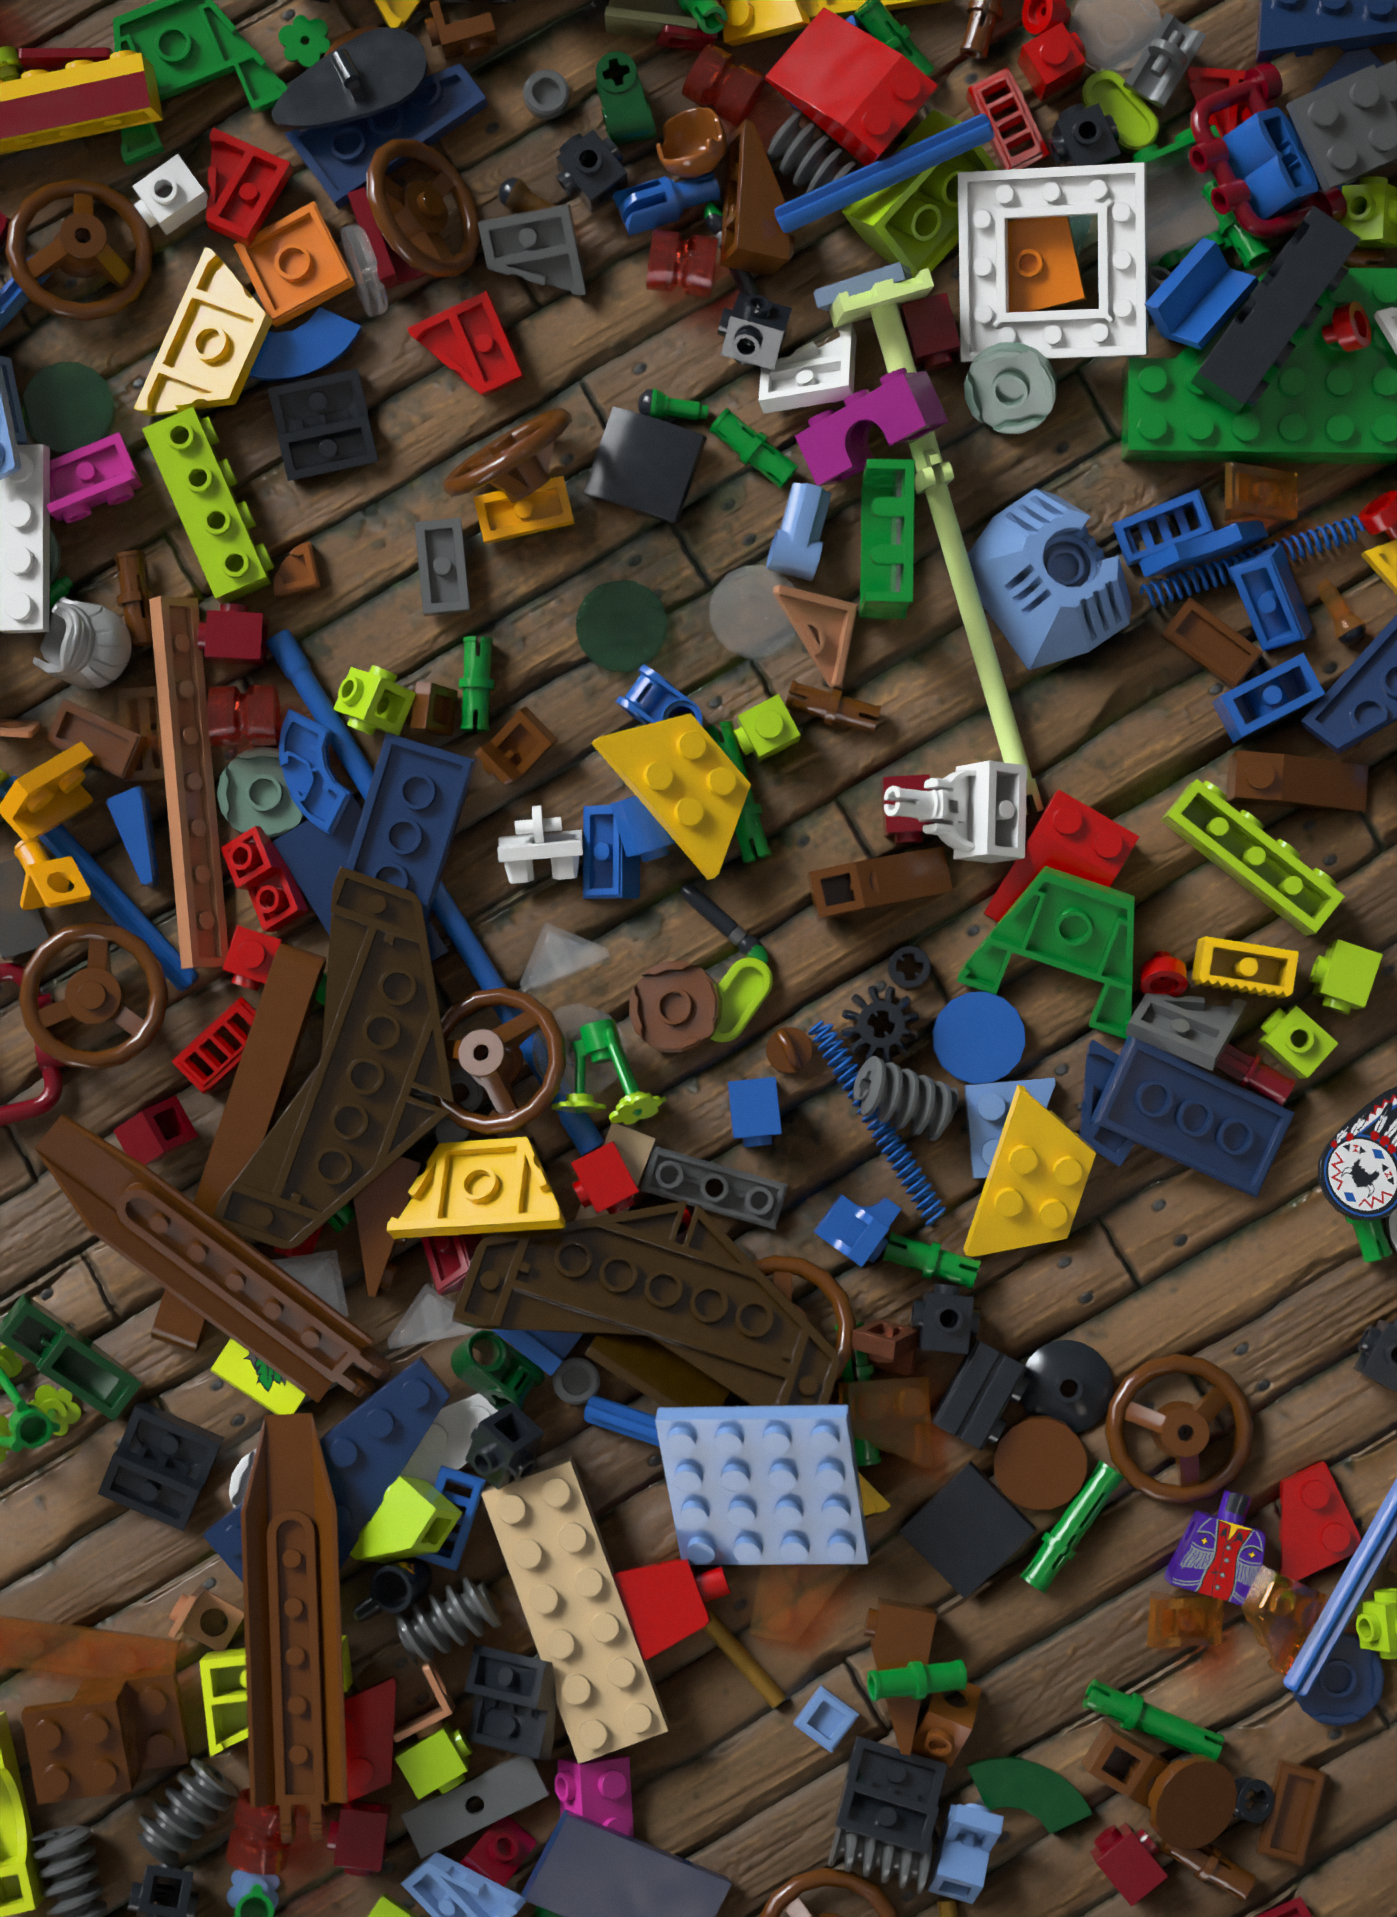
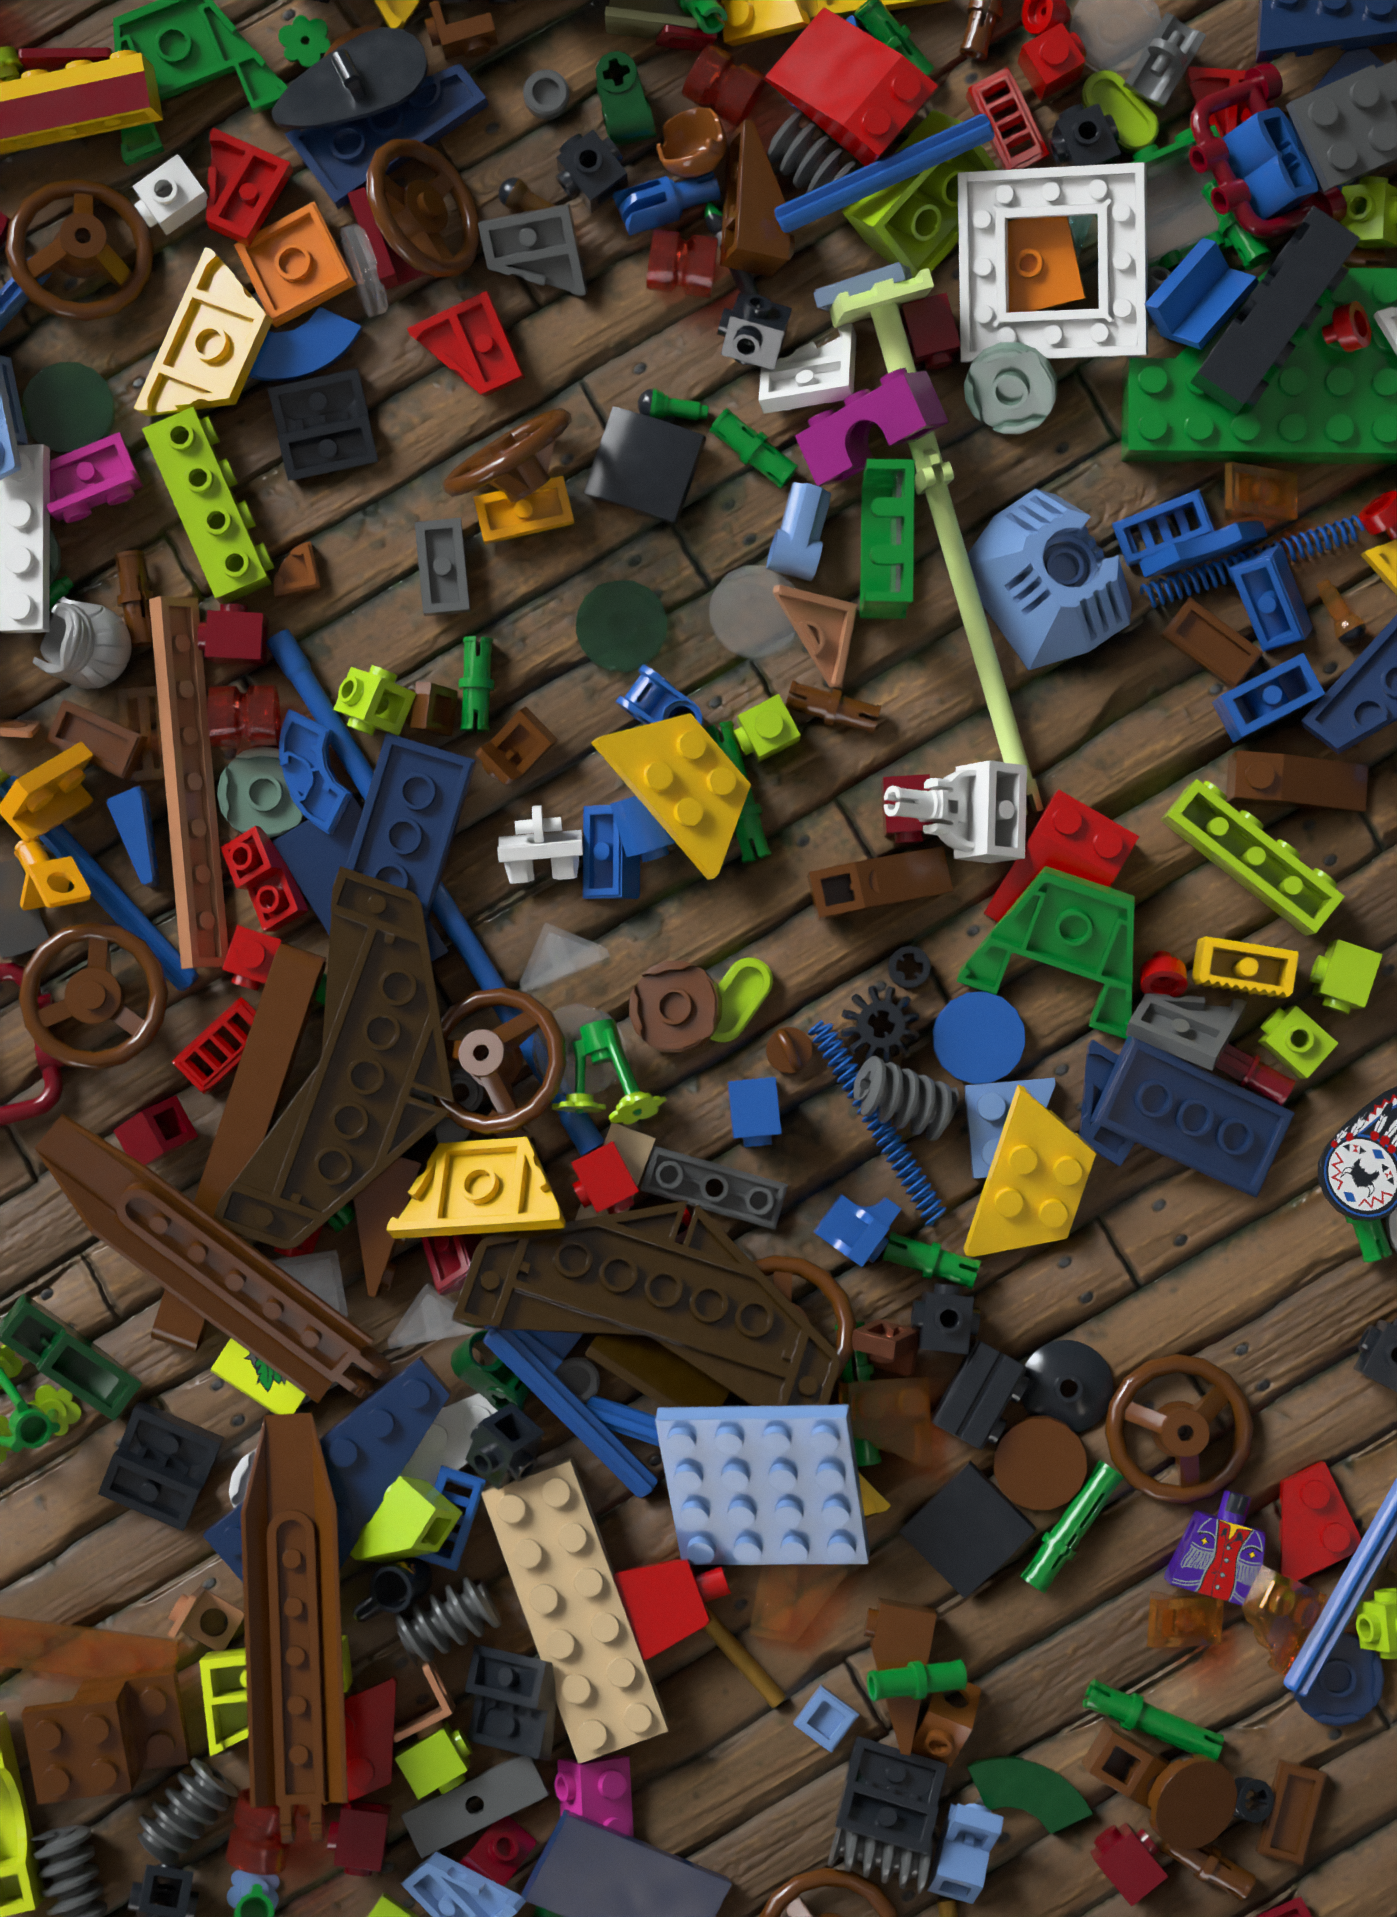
(571, 1411): none -> blue axle
(747, 944): black piece -> none

